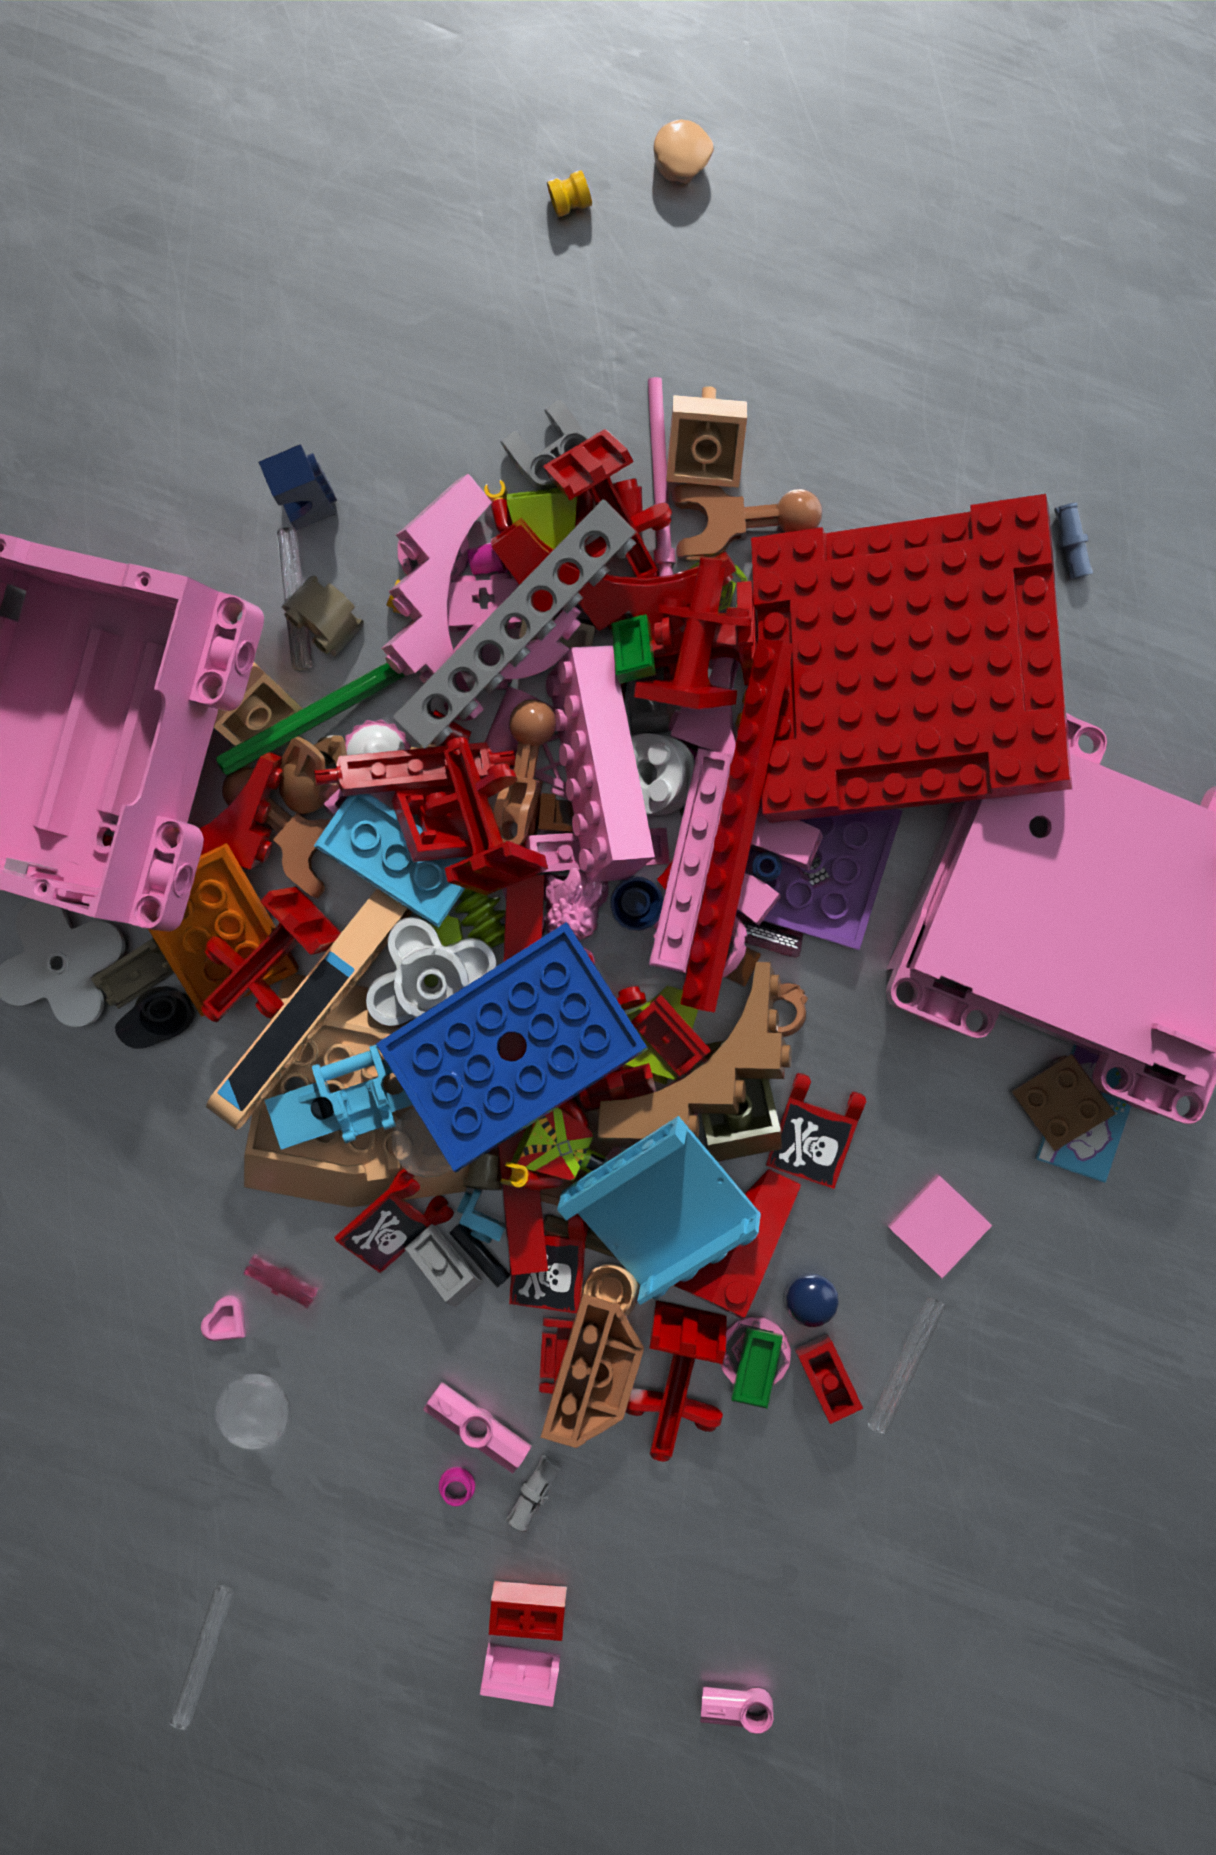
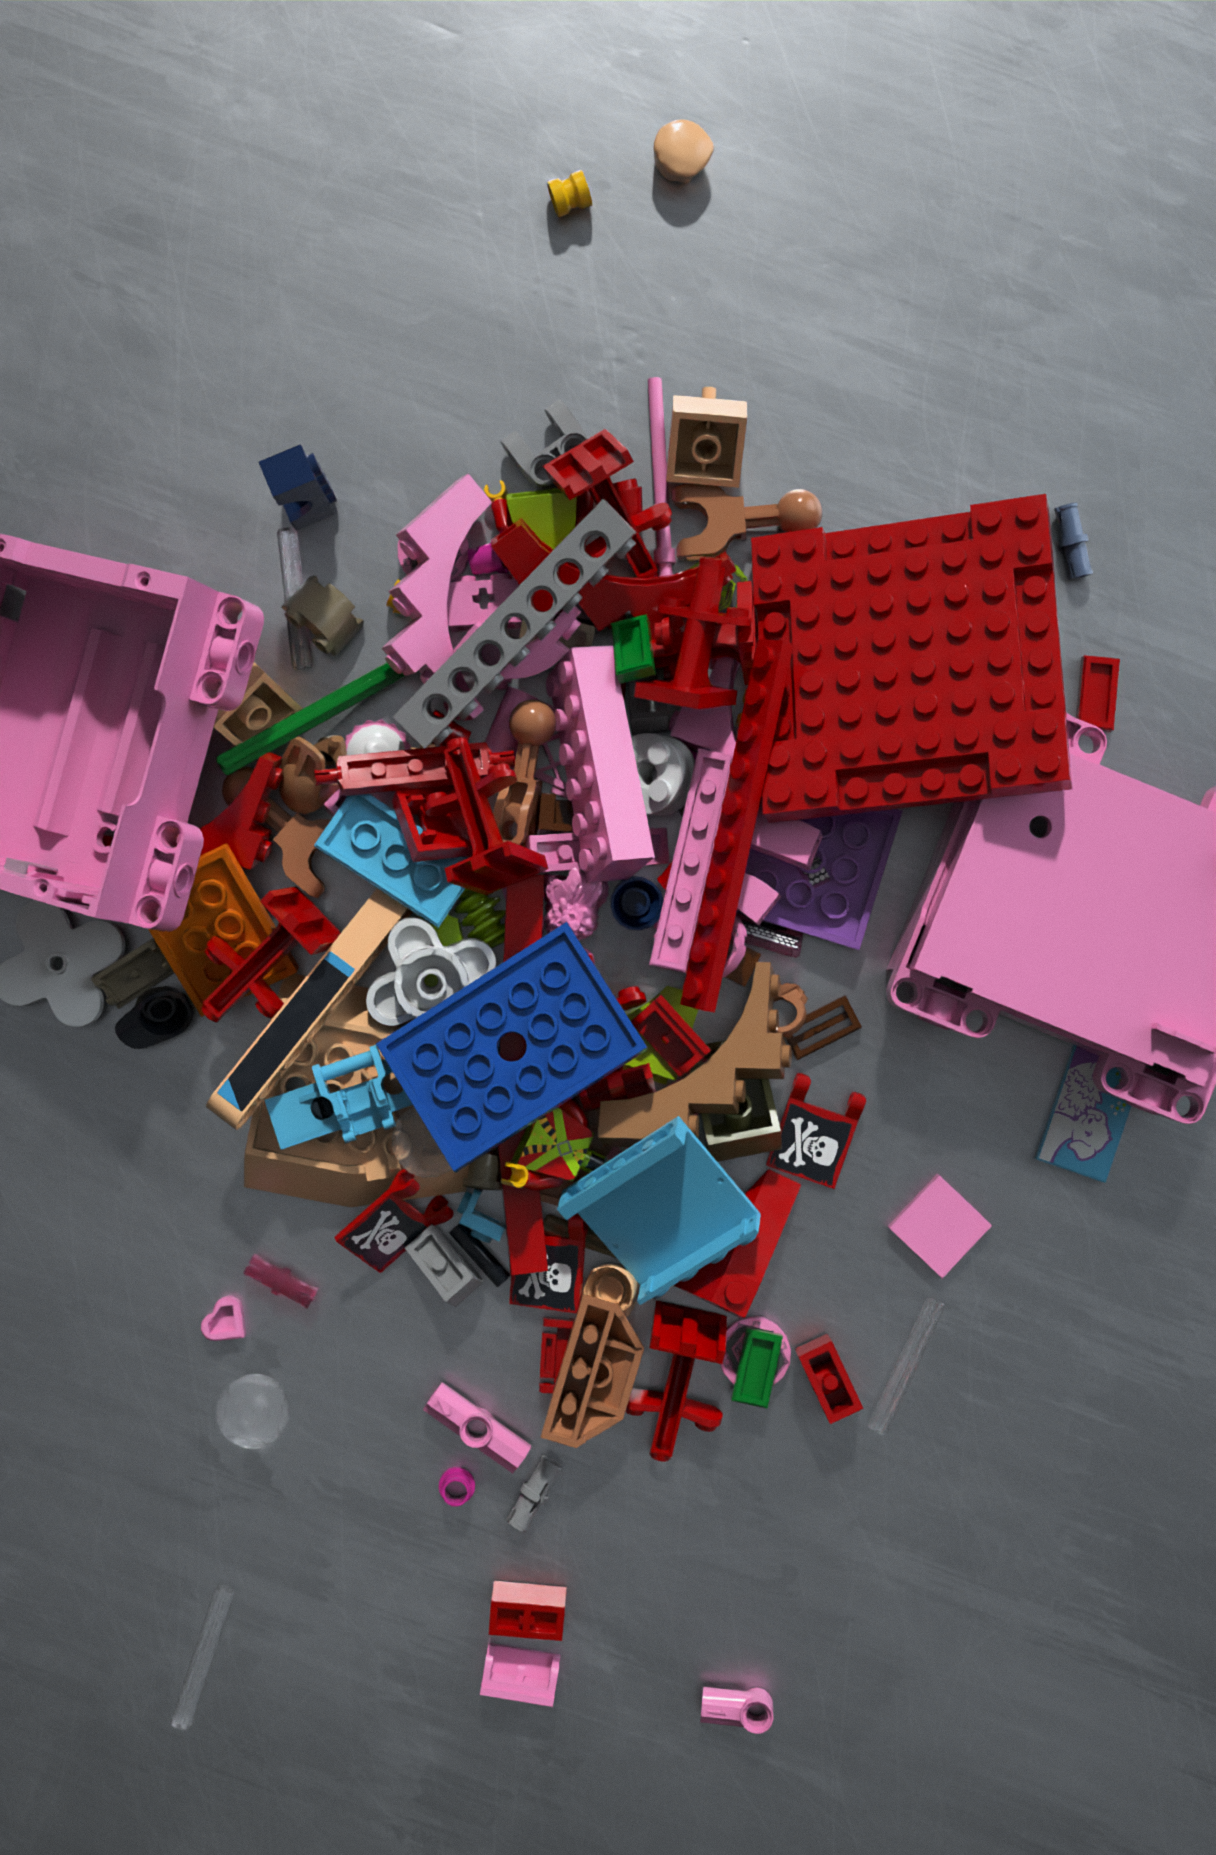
(762, 858): dark blue pin -> none
(811, 1299): dark blue helmet -> none
(848, 1013): none -> reddish brown tile
(1063, 1102): medium nougat hinge -> none
(1098, 691): none -> red tile

